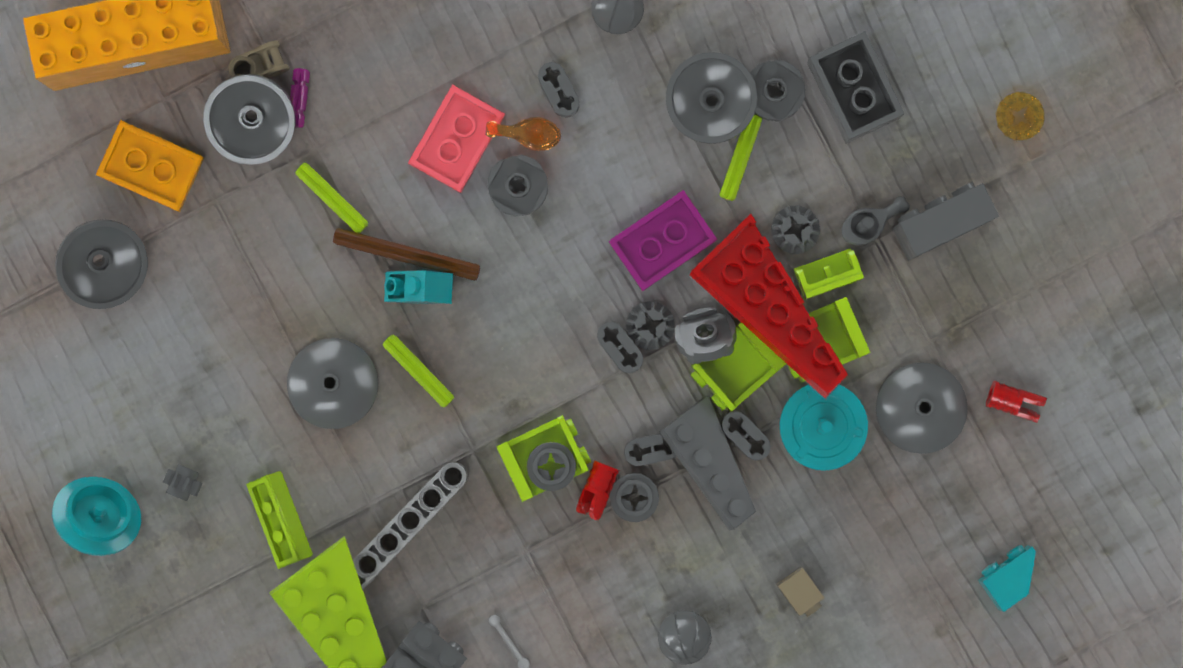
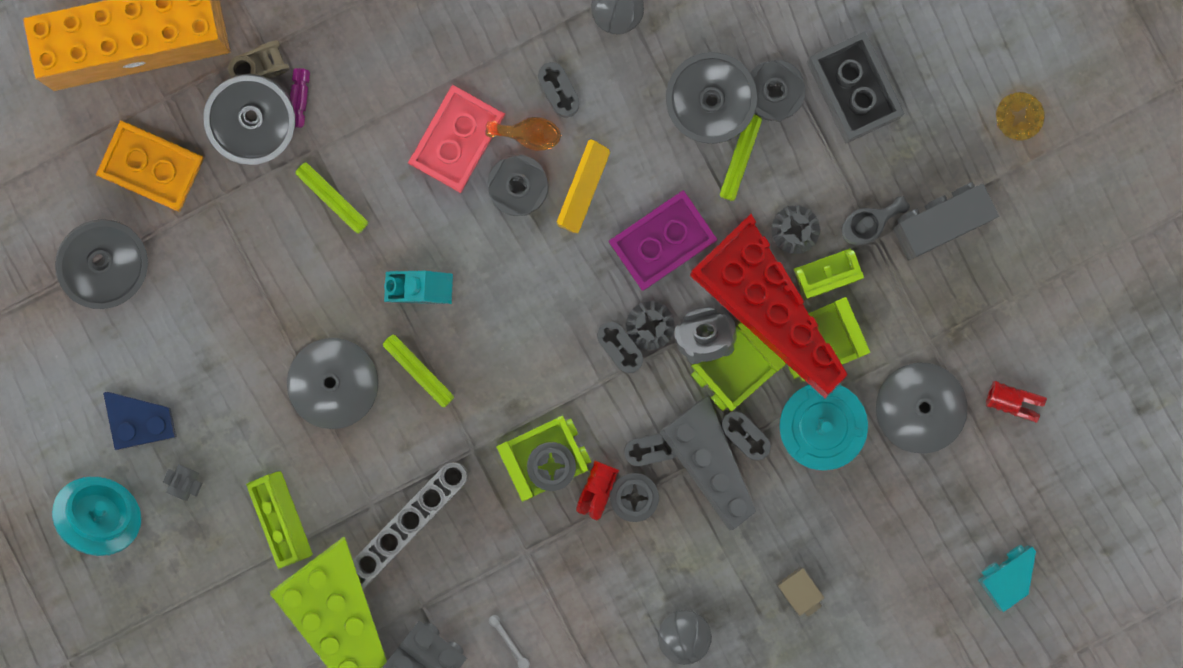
(137, 421): none -> dark blue wing
(406, 254): reddish brown axle -> none
(583, 186): none -> yellow slope

